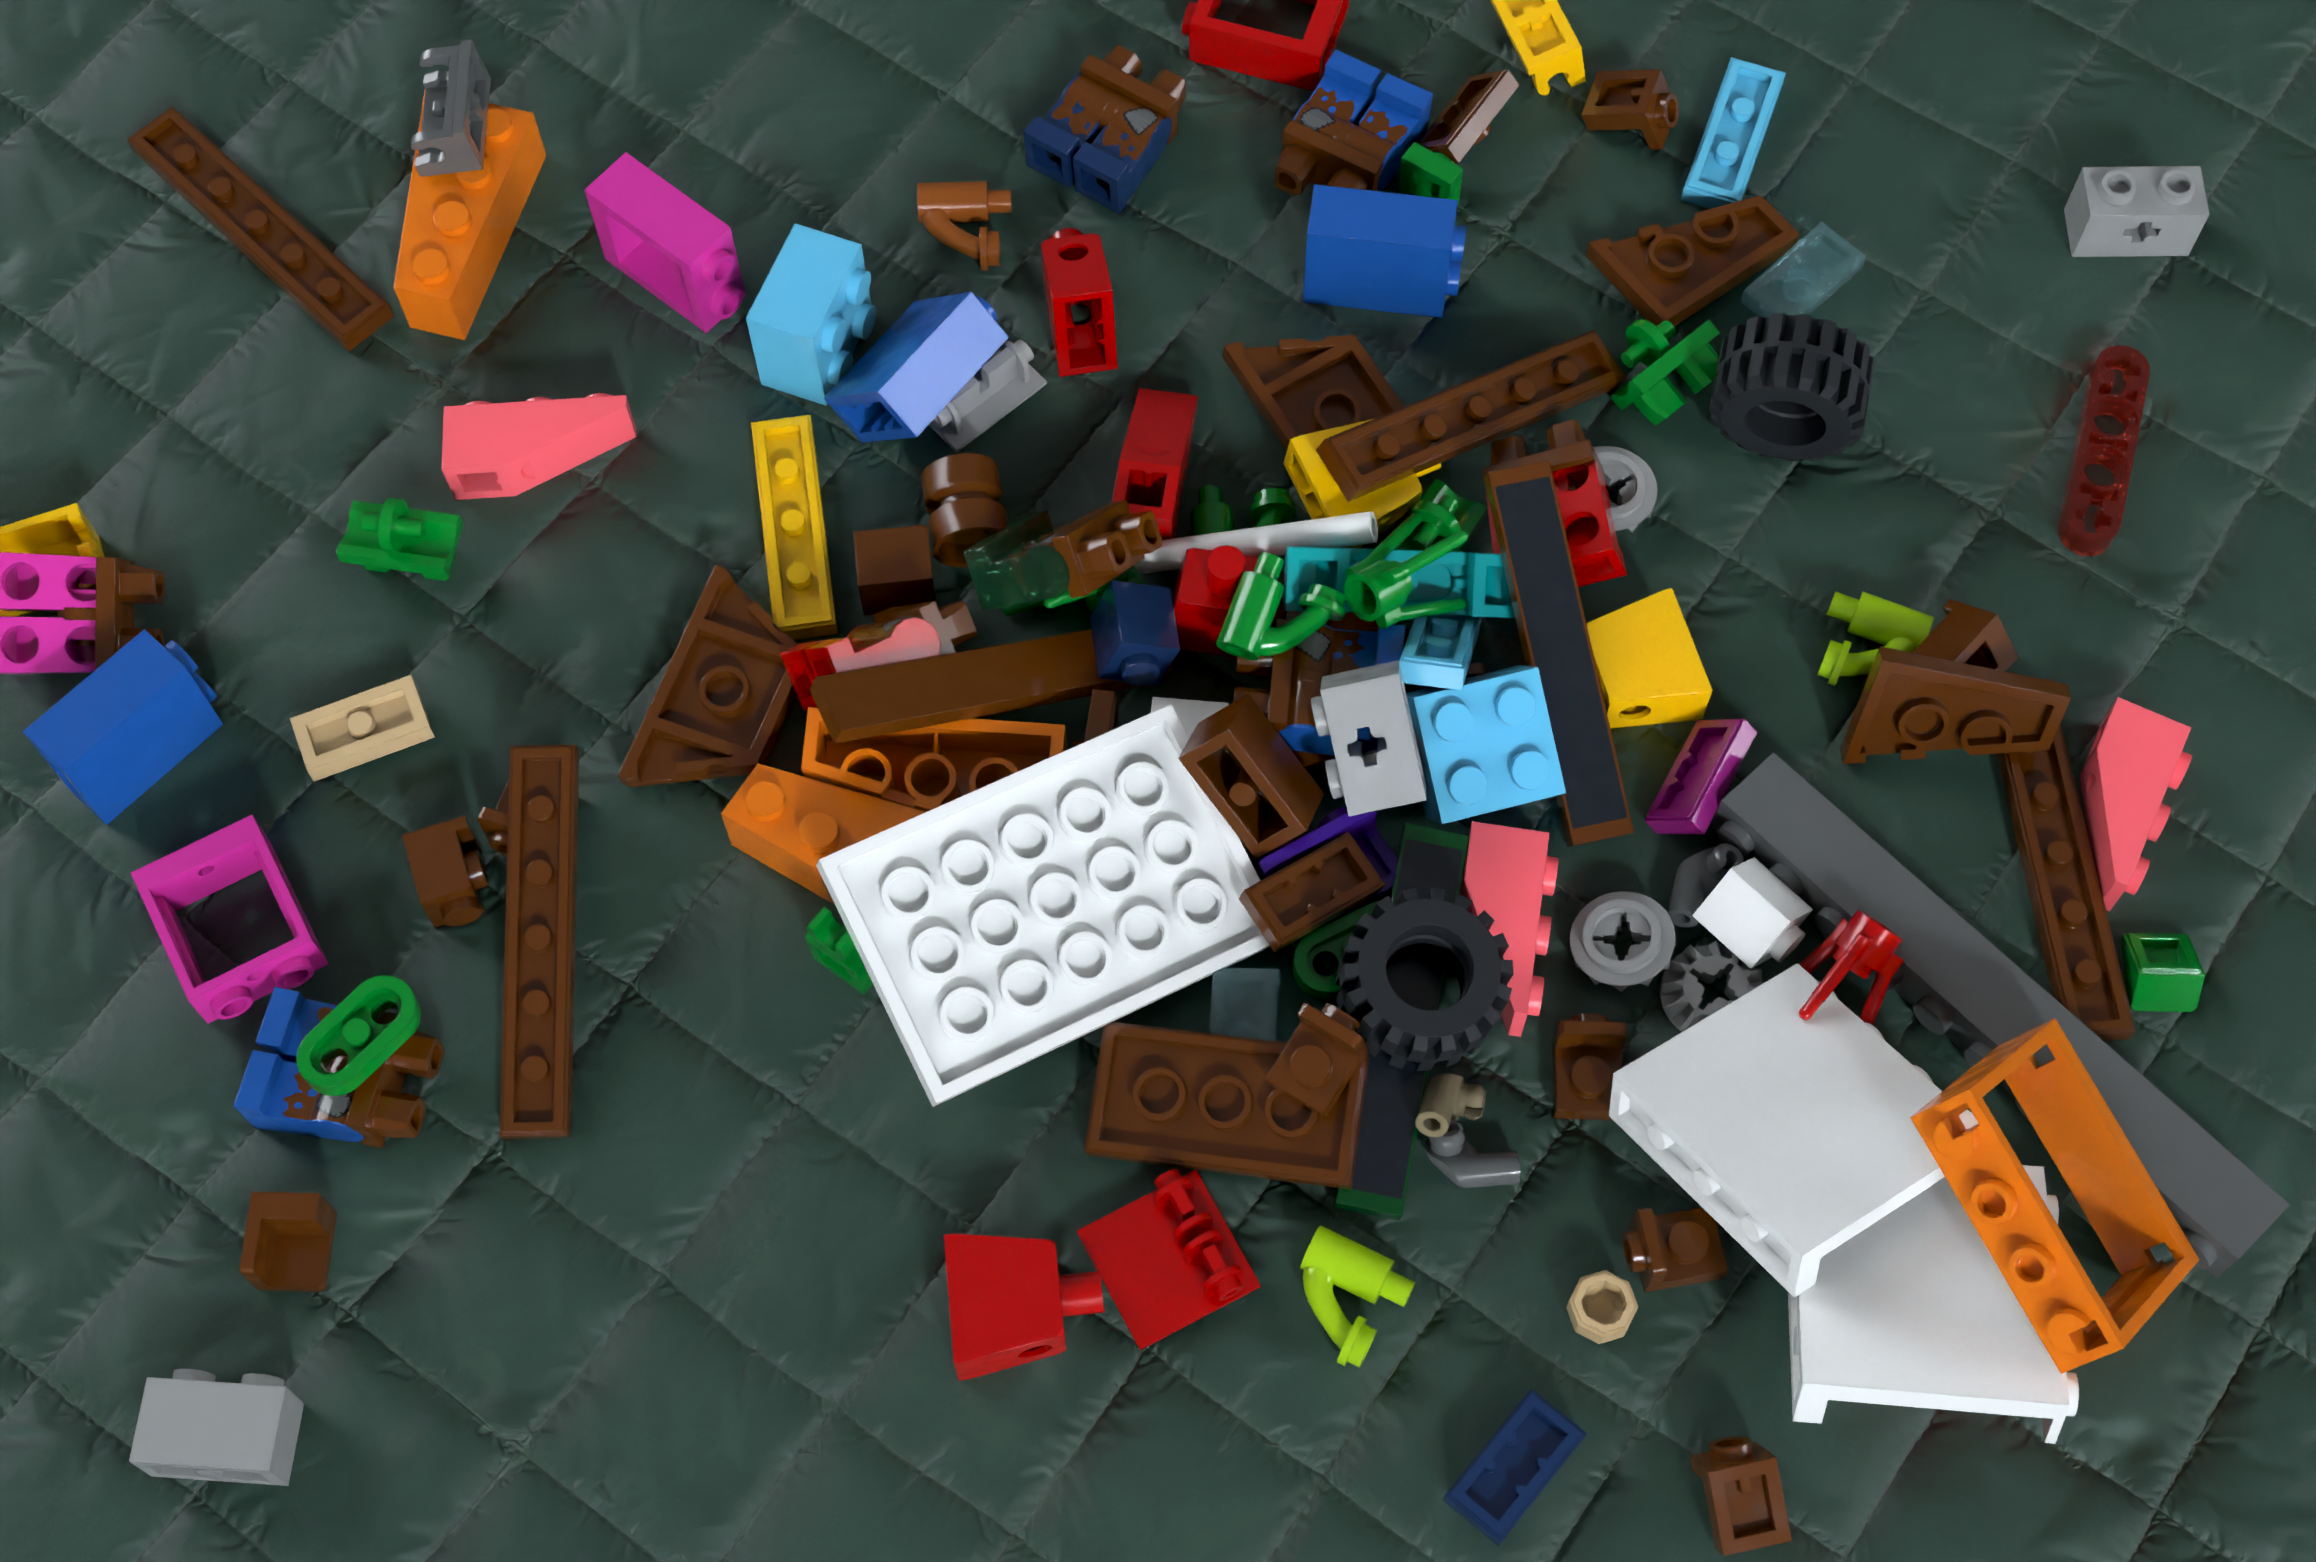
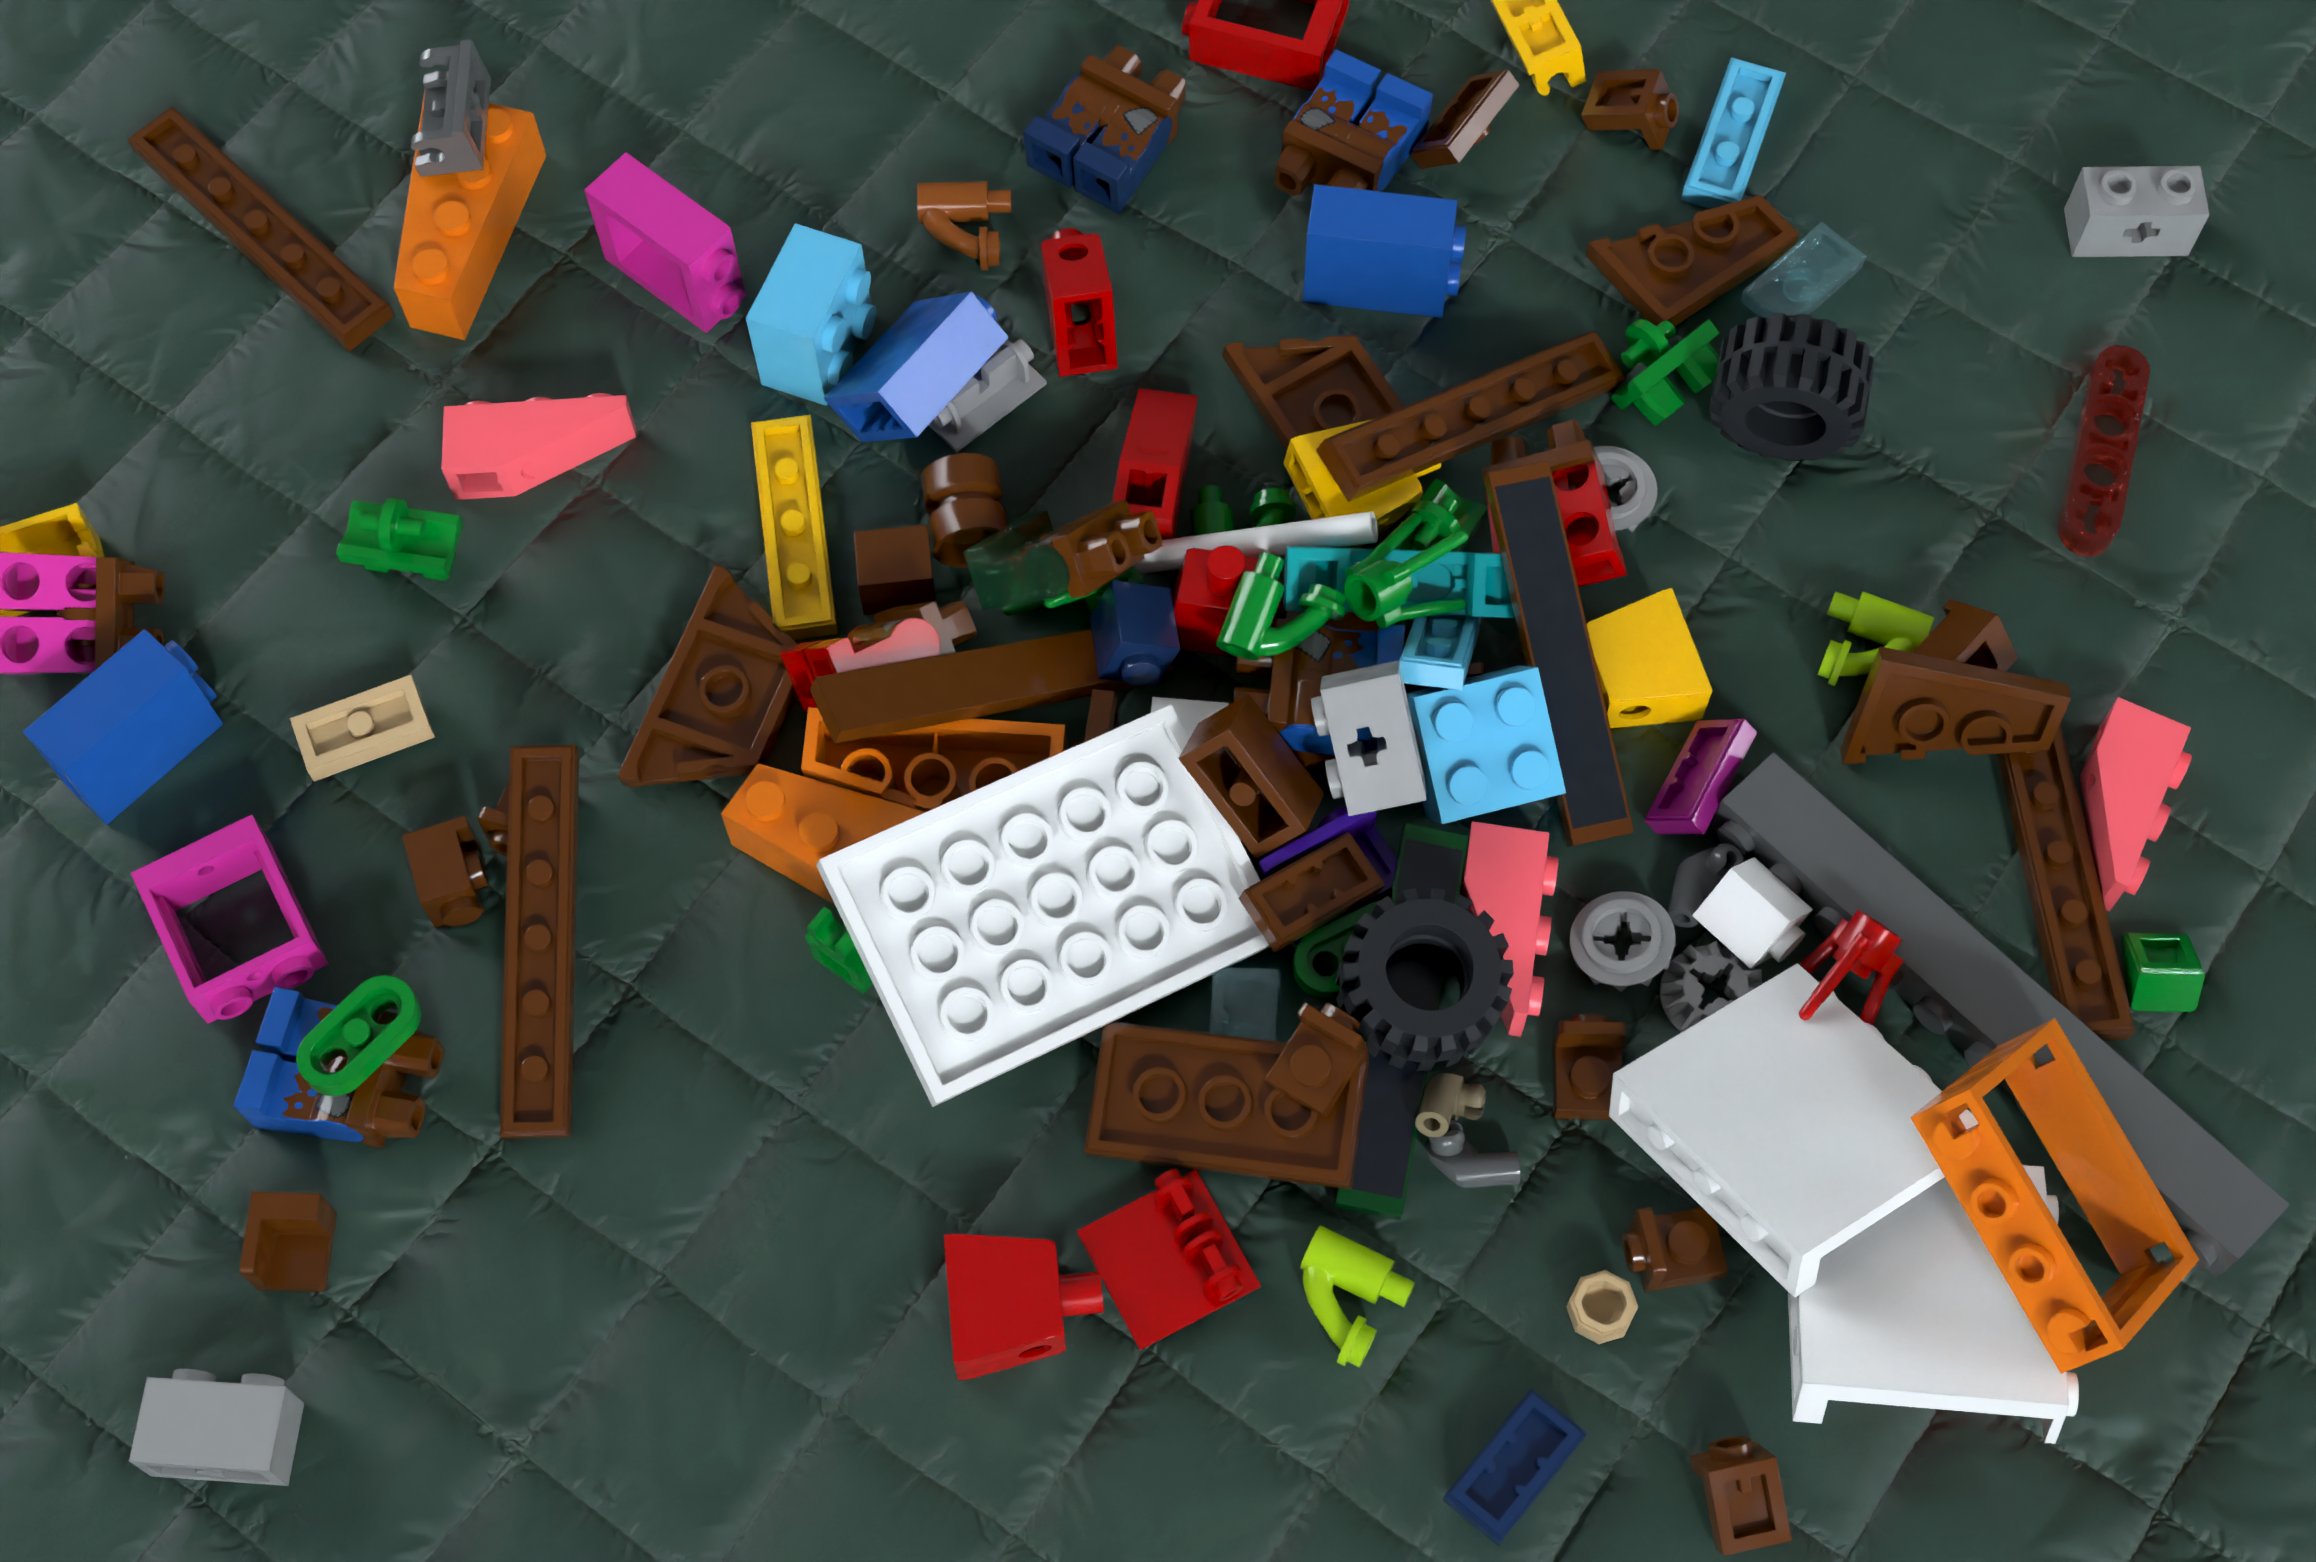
(1429, 174): green plate -> none

